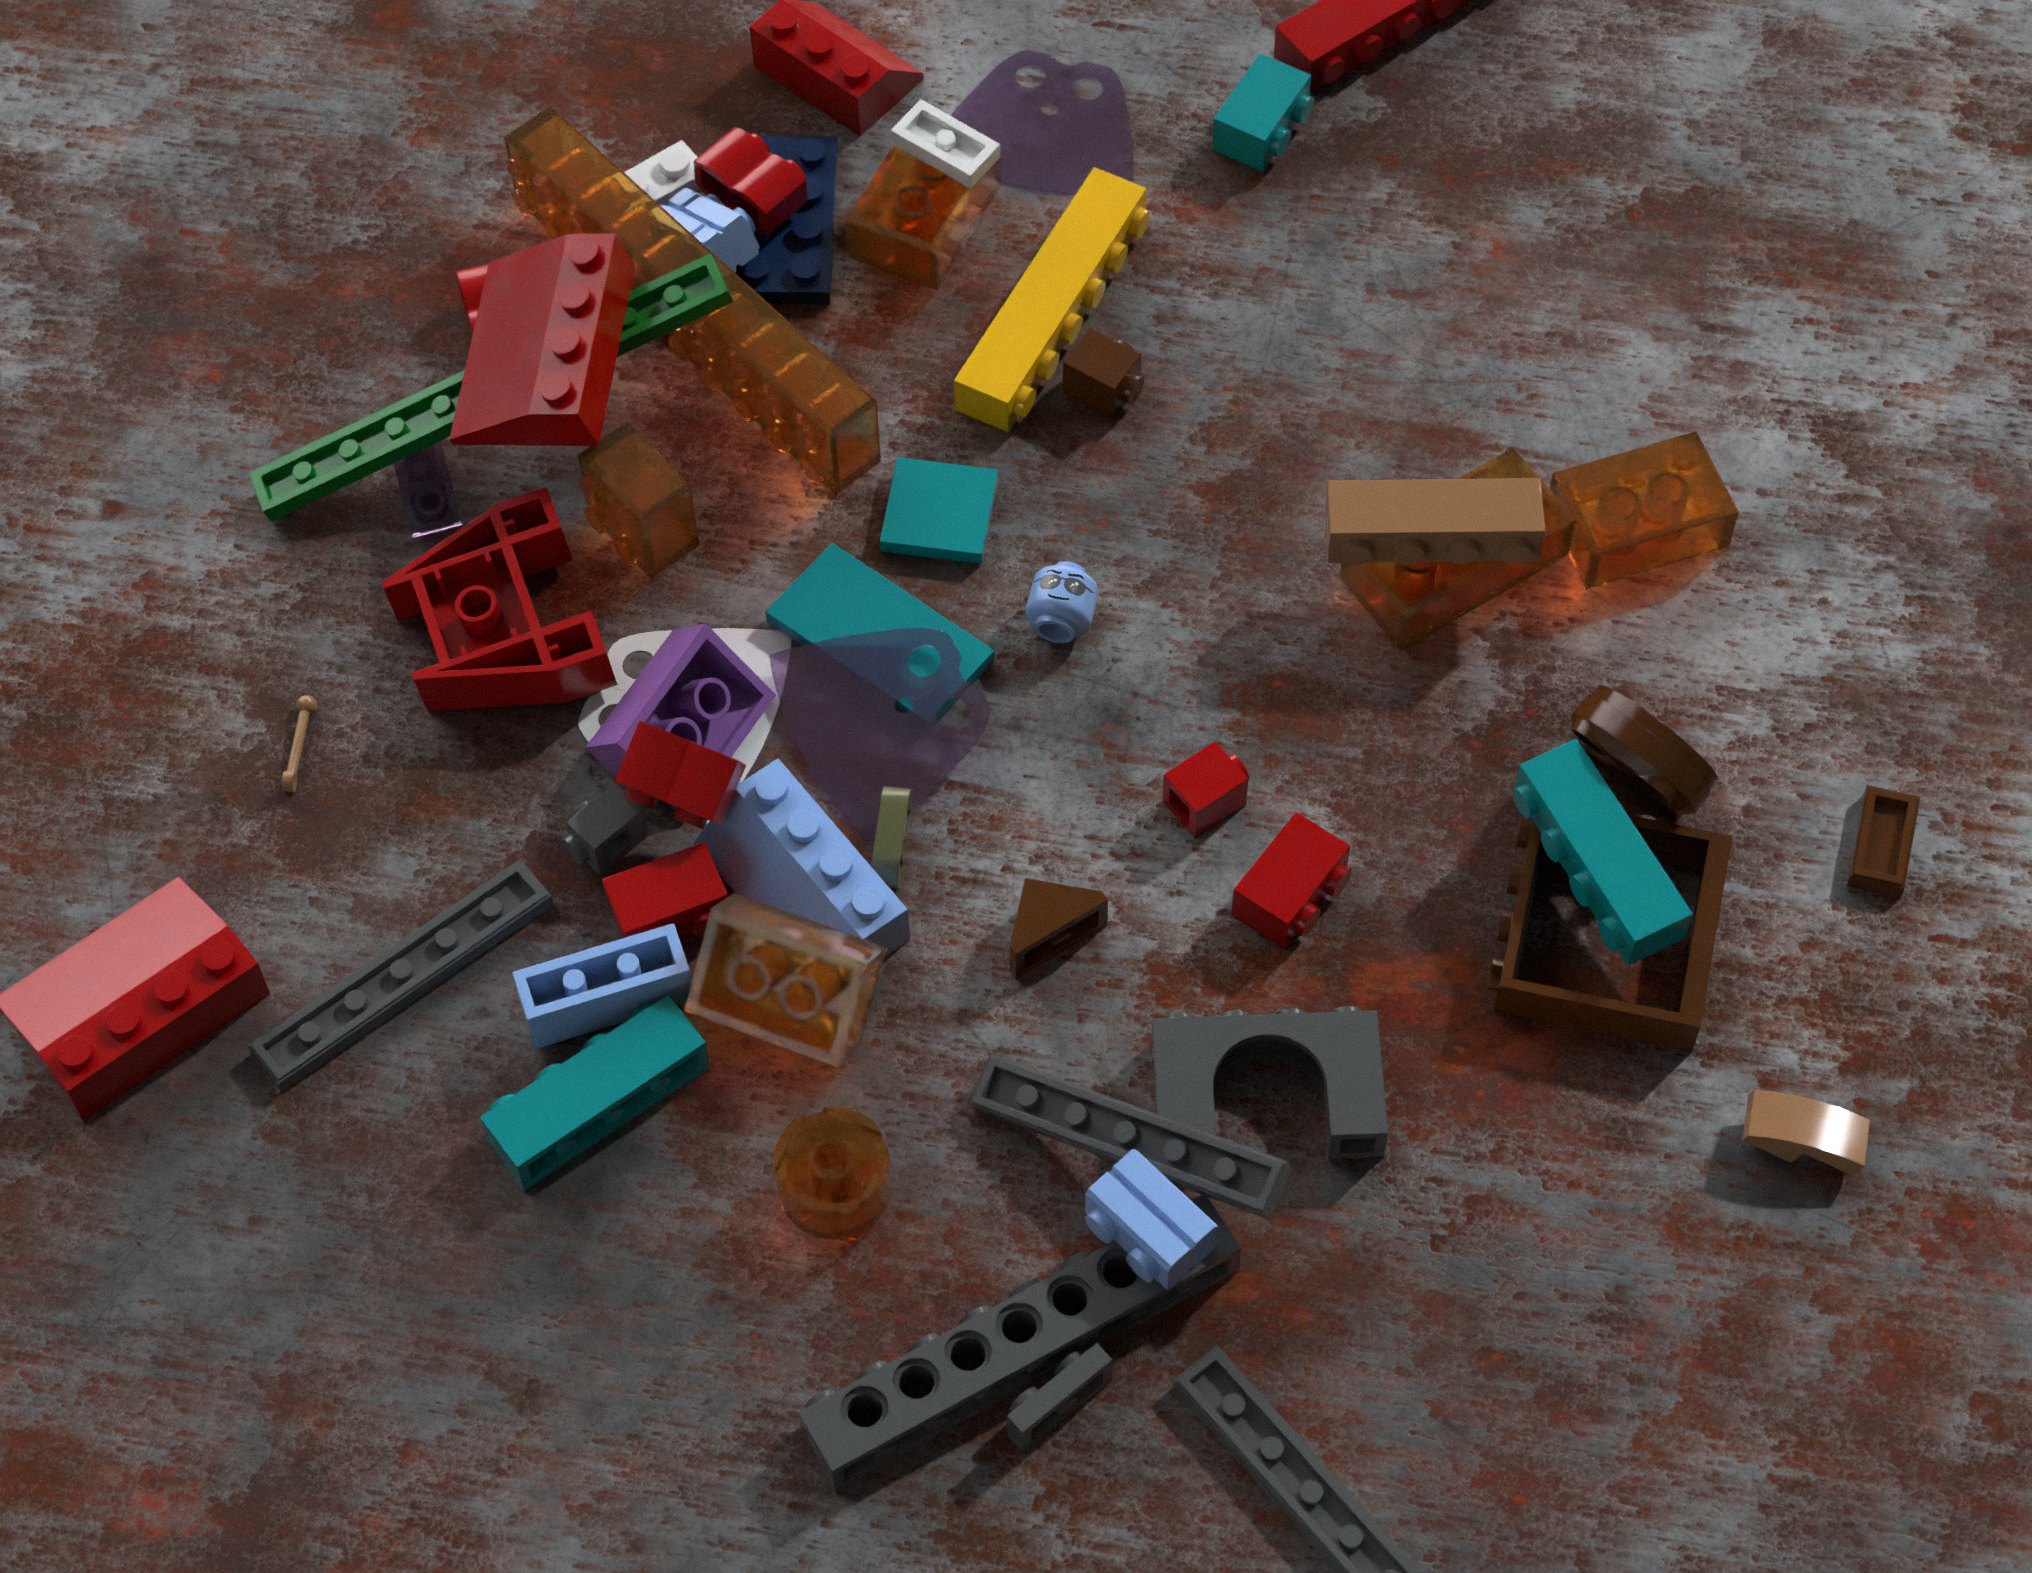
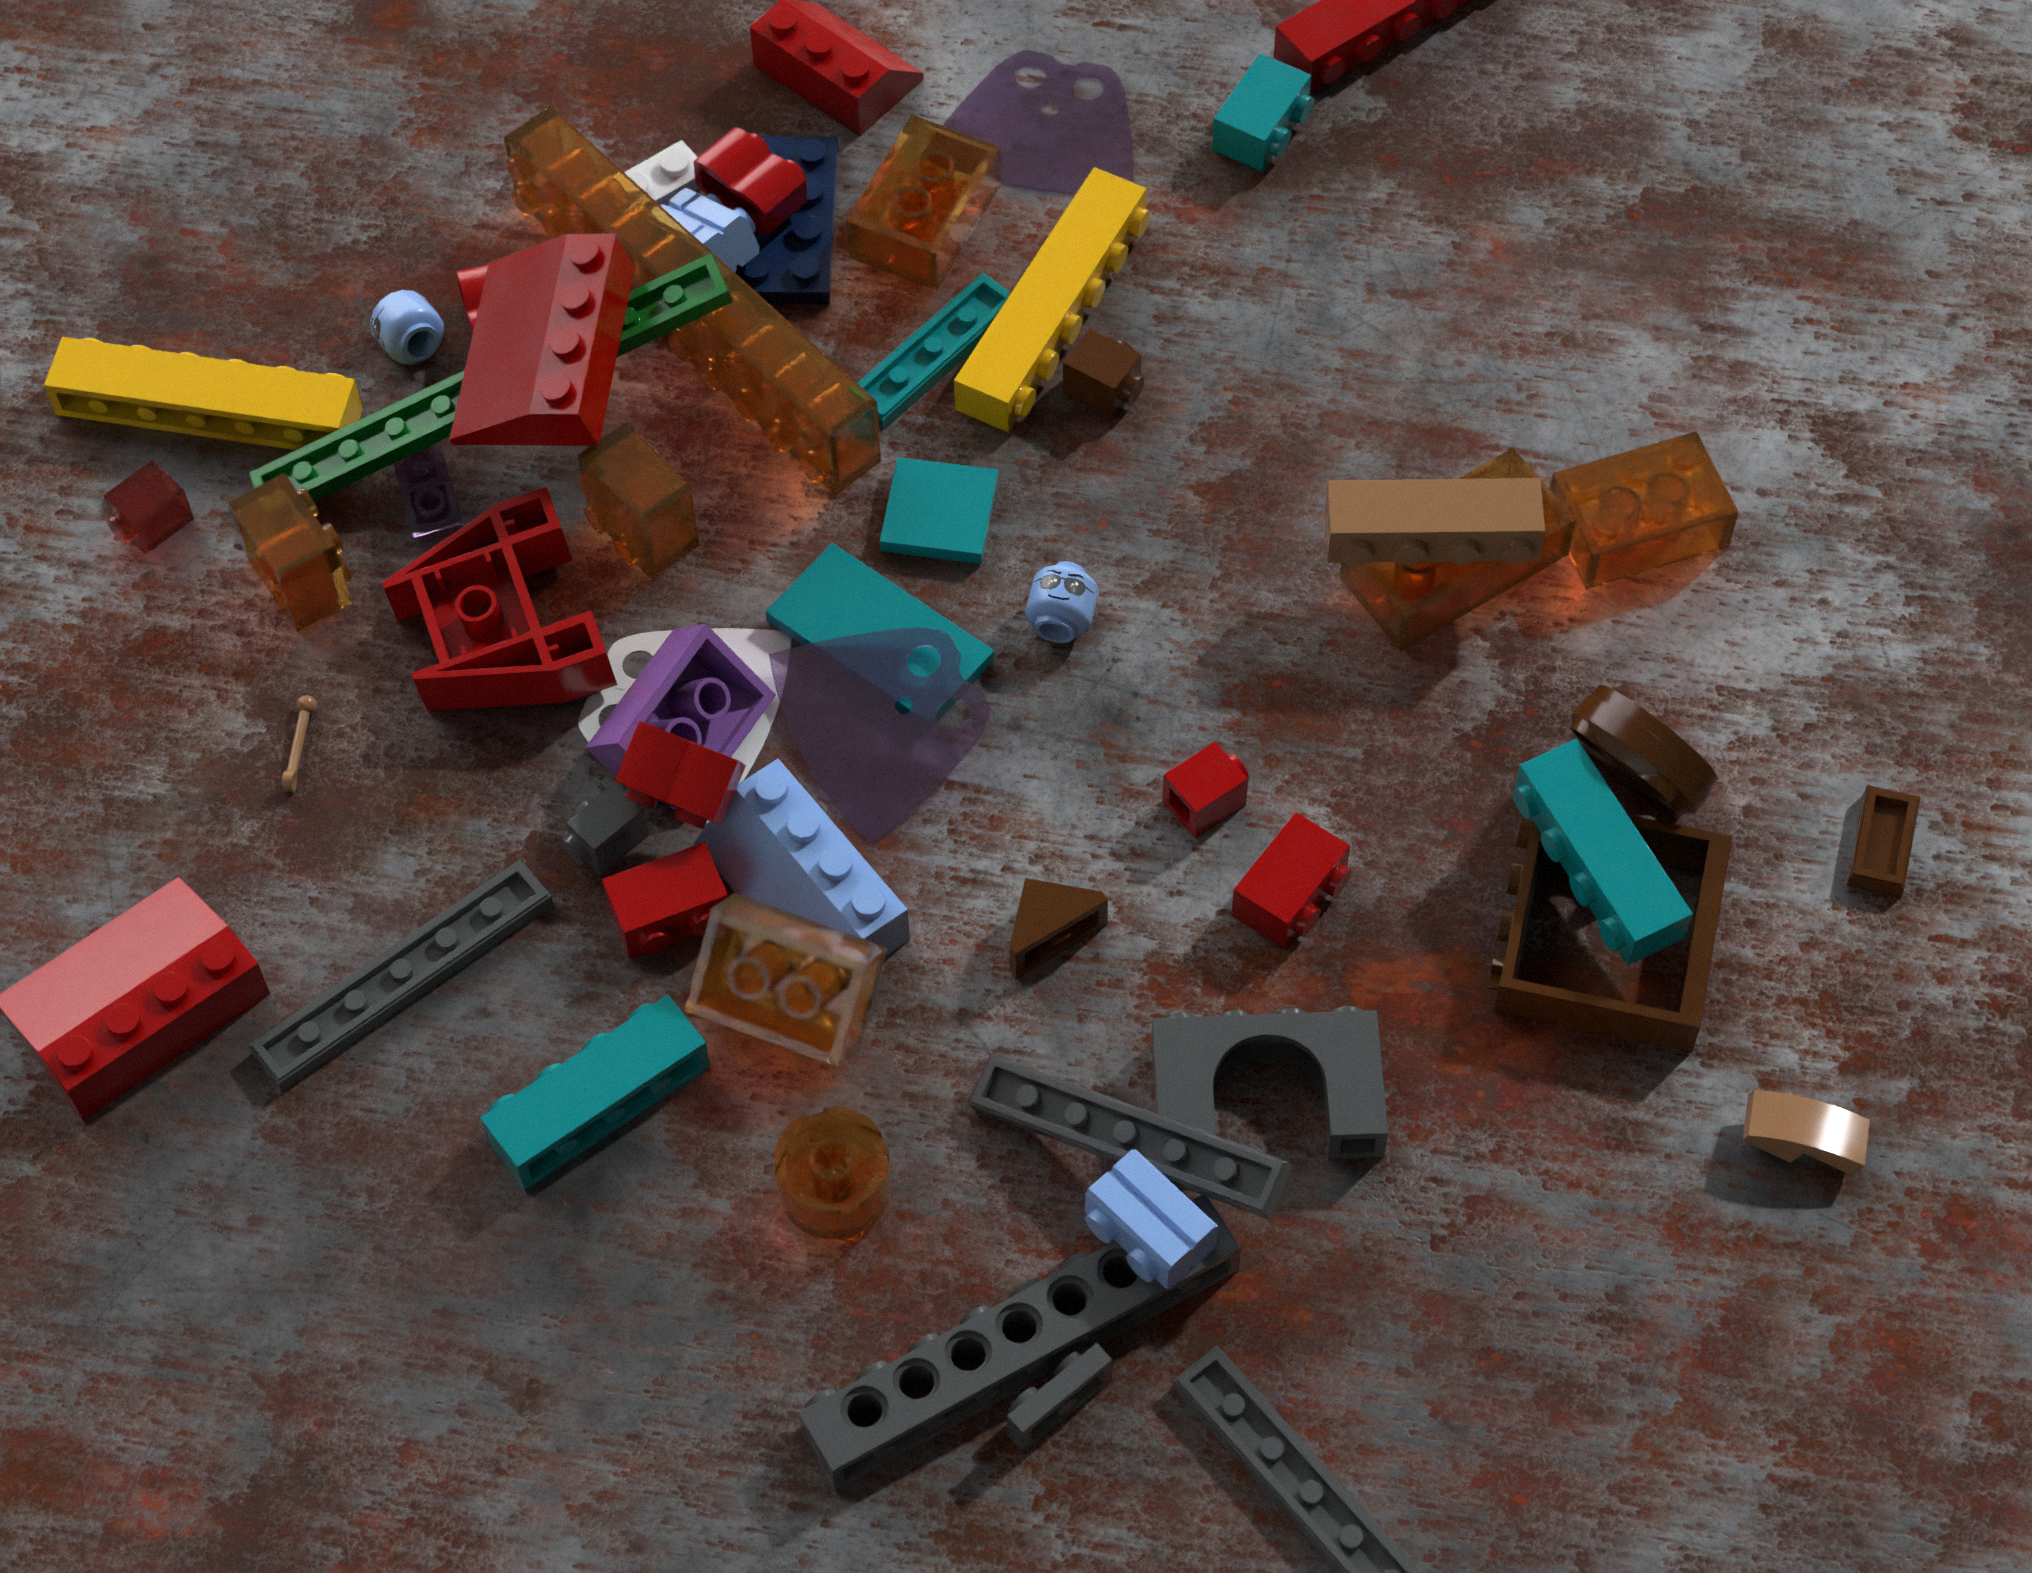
(147, 508): none -> clear red brick
(198, 394): none -> yellow brick
(292, 551): none -> clear orange brick
(407, 327): none -> light blue head
(602, 985): light blue brick -> none
(892, 835): olive beam -> none
(933, 349): none -> teal tile
(945, 143): white plate -> none

